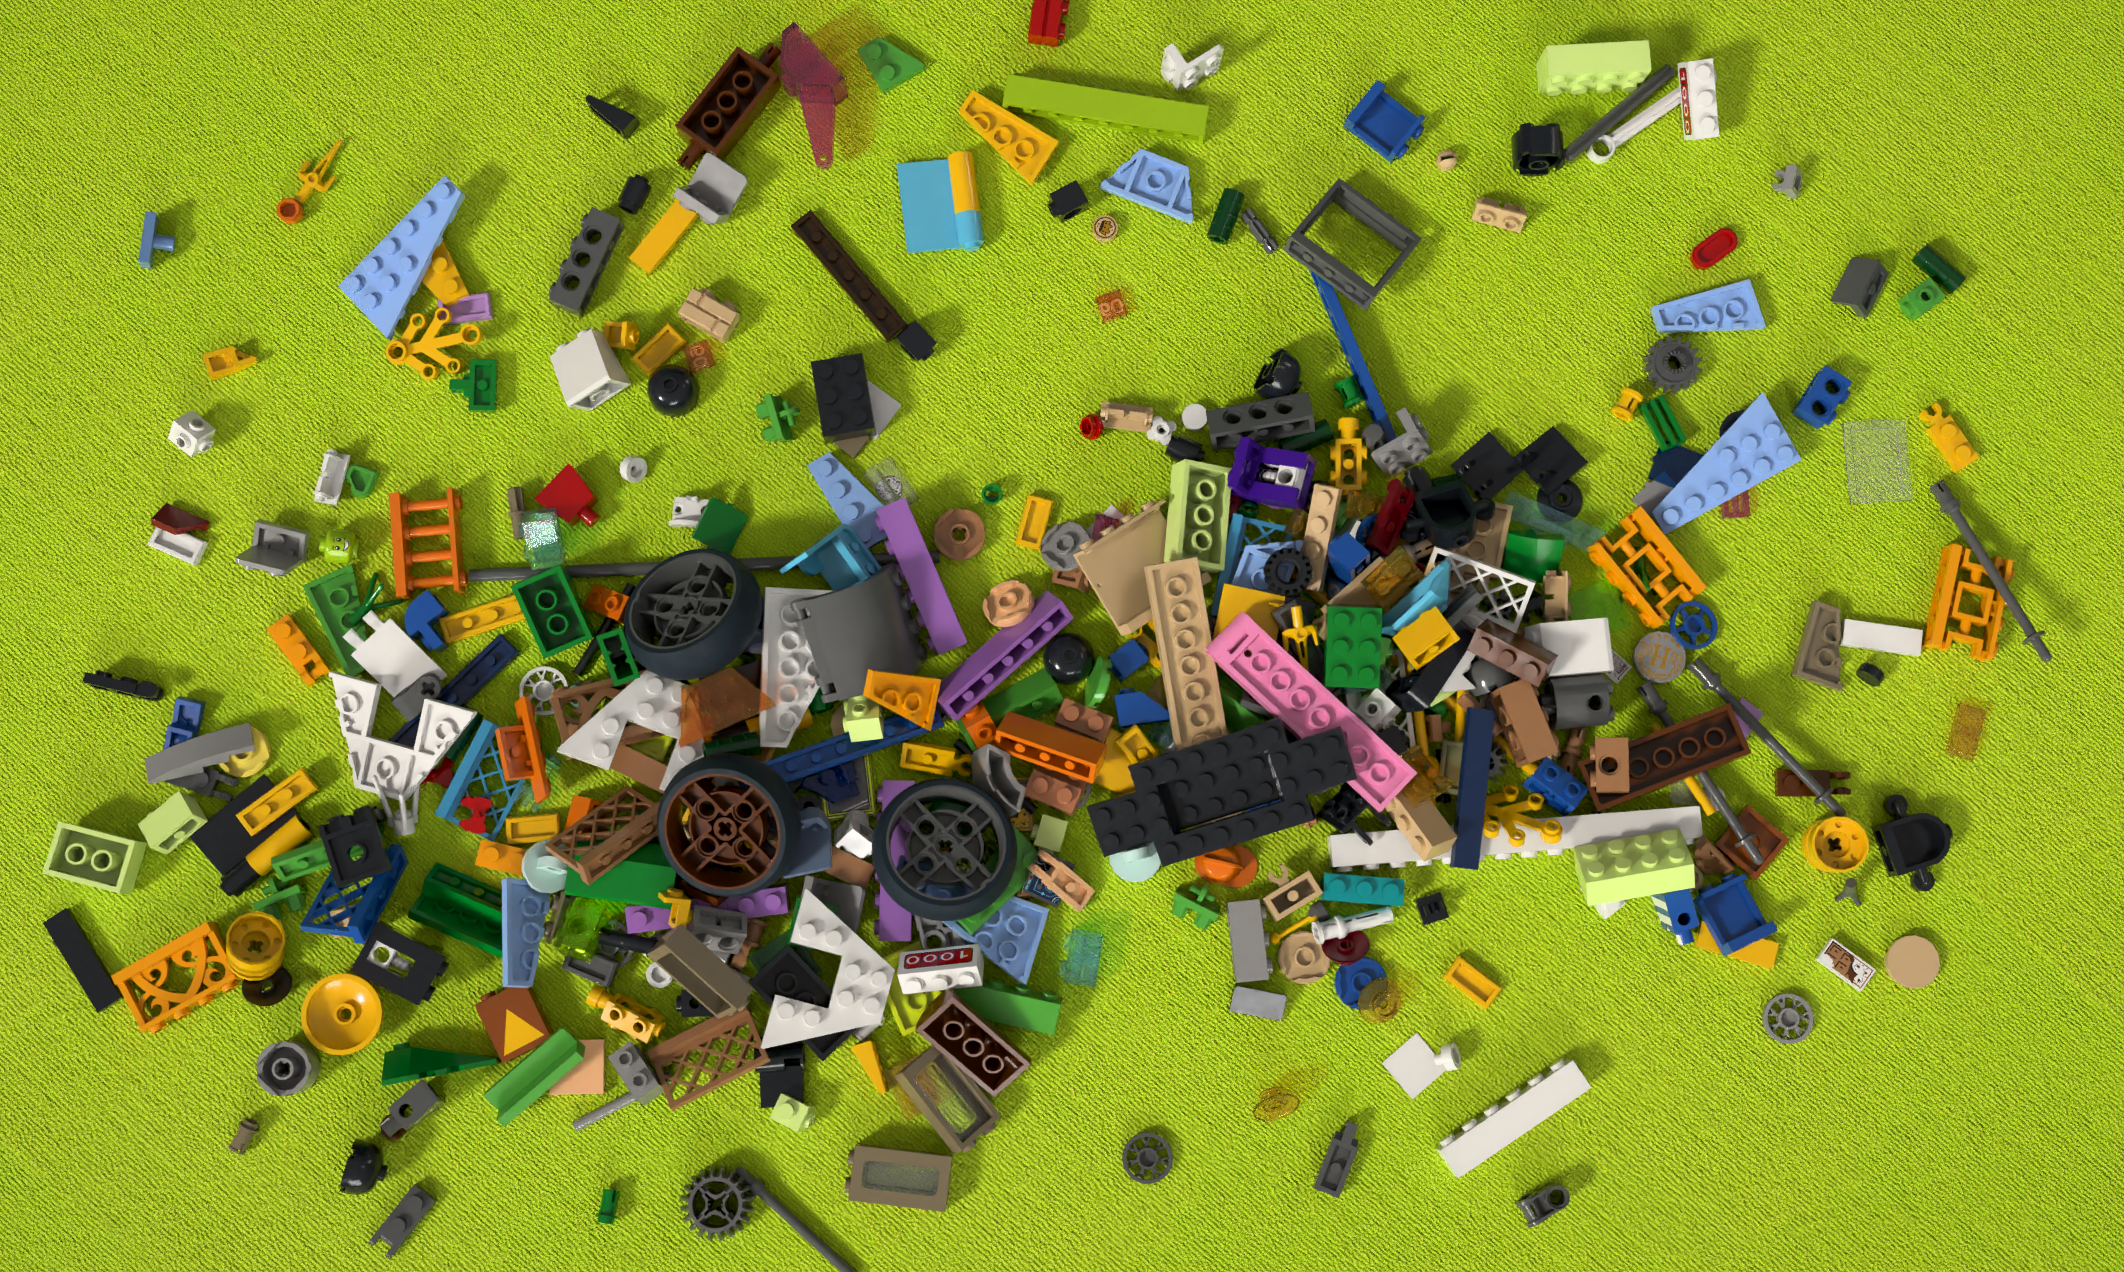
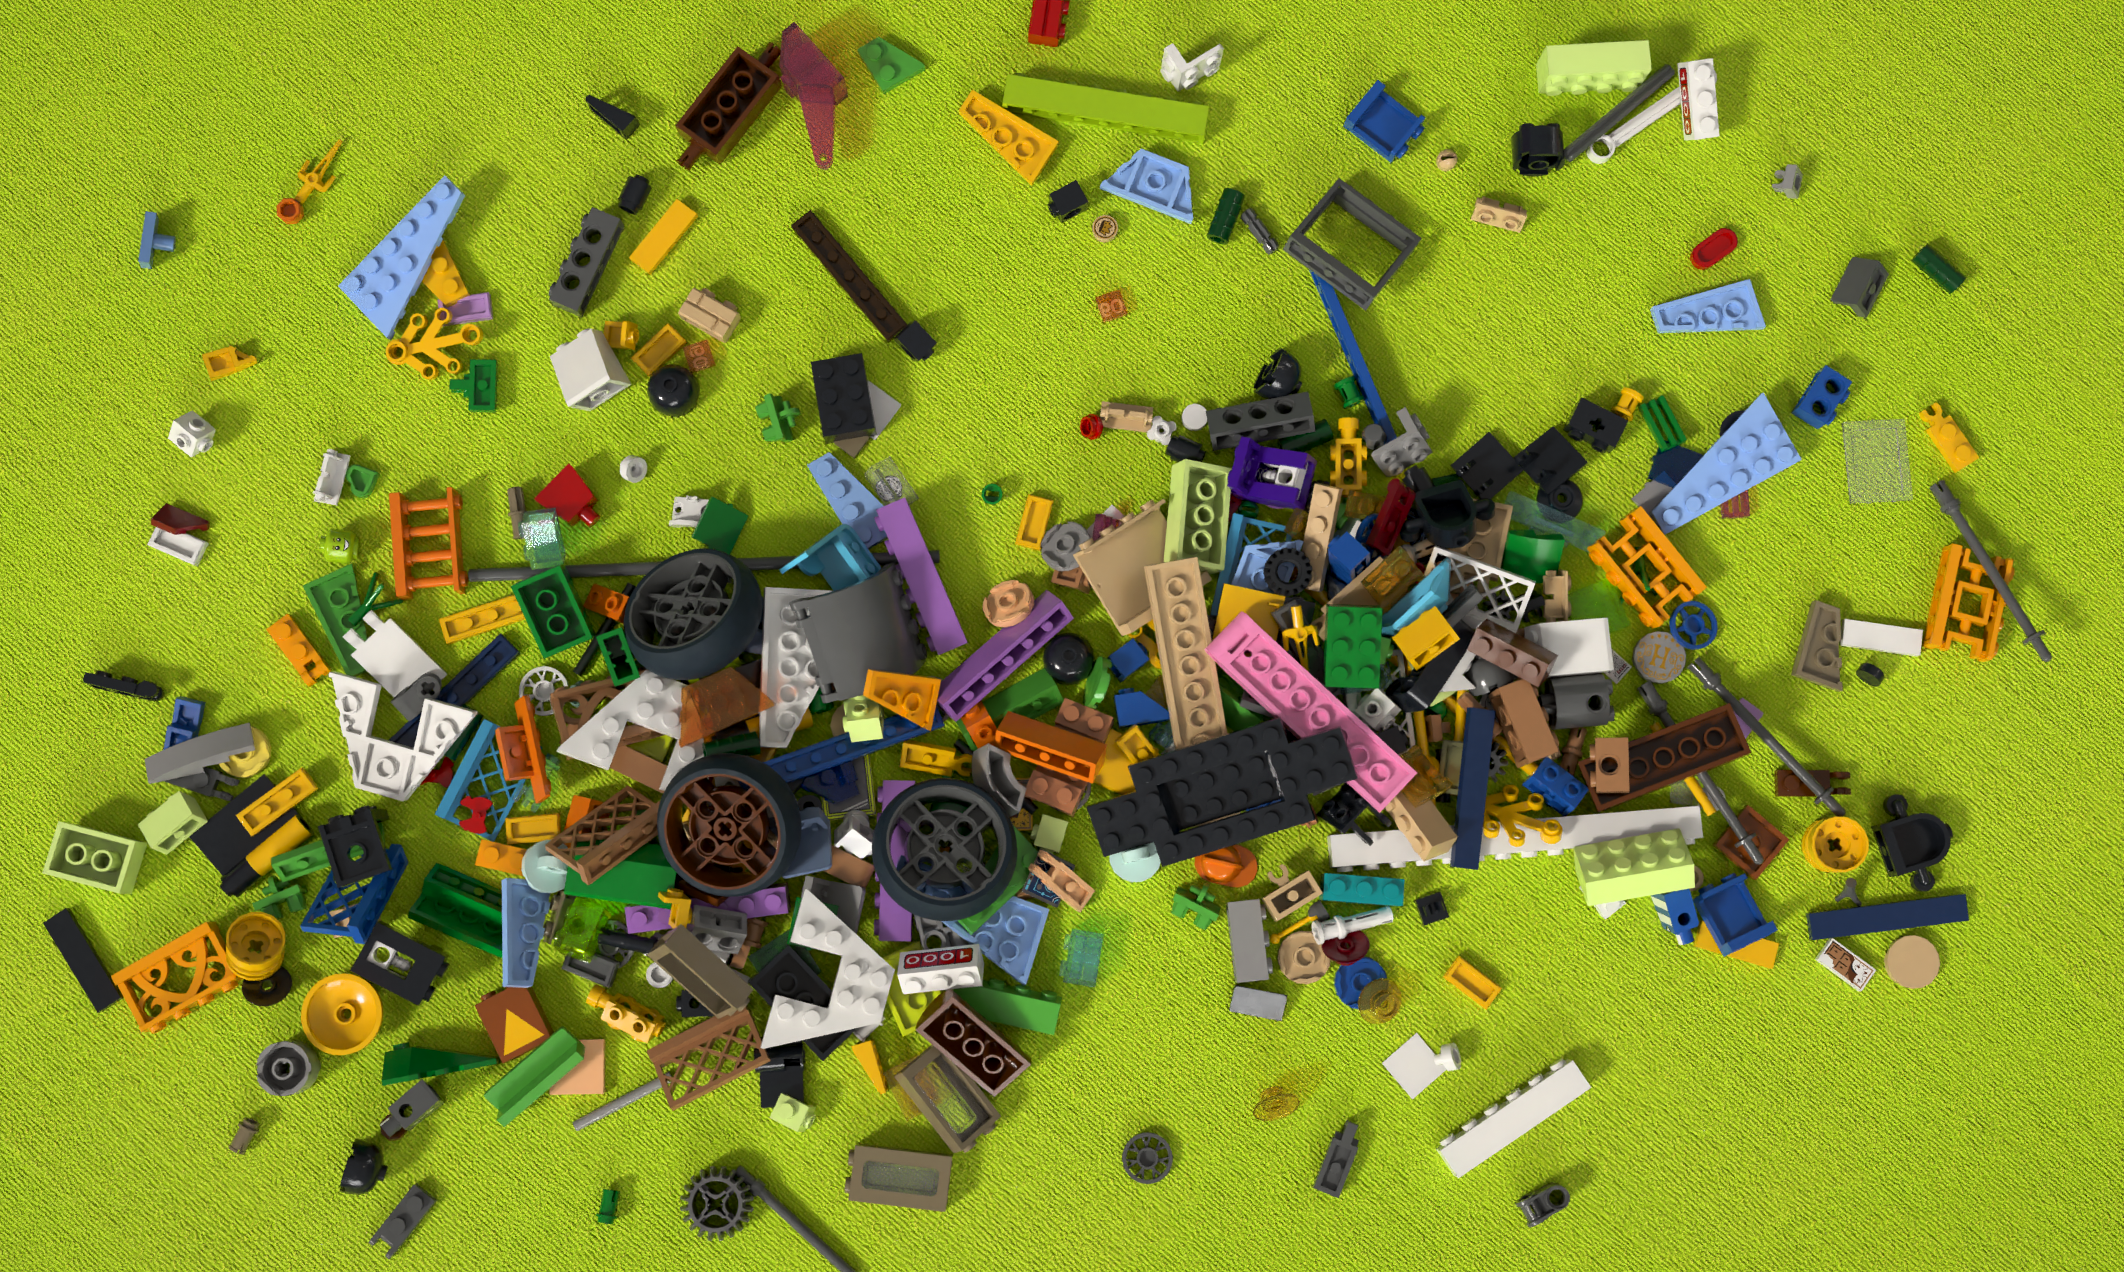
(275, 548): light grey bracket -> none
(403, 820): white plant -> none
(422, 616): blue brick -> none
(636, 1073): light grey brick -> none
(713, 190): light grey bracket -> none
(940, 204): medium azure door -> none
(959, 520): medium nougat plate -> none
(1608, 426): none -> black brick
(1681, 355): dark grey gear -> none
(1710, 858): medium nougat tile -> none
(1787, 1018): light grey wheel -> none
(1887, 916): none -> dark blue tile
(1921, 299): bright green brick -> none
(1965, 732): clear yellow plate -> none

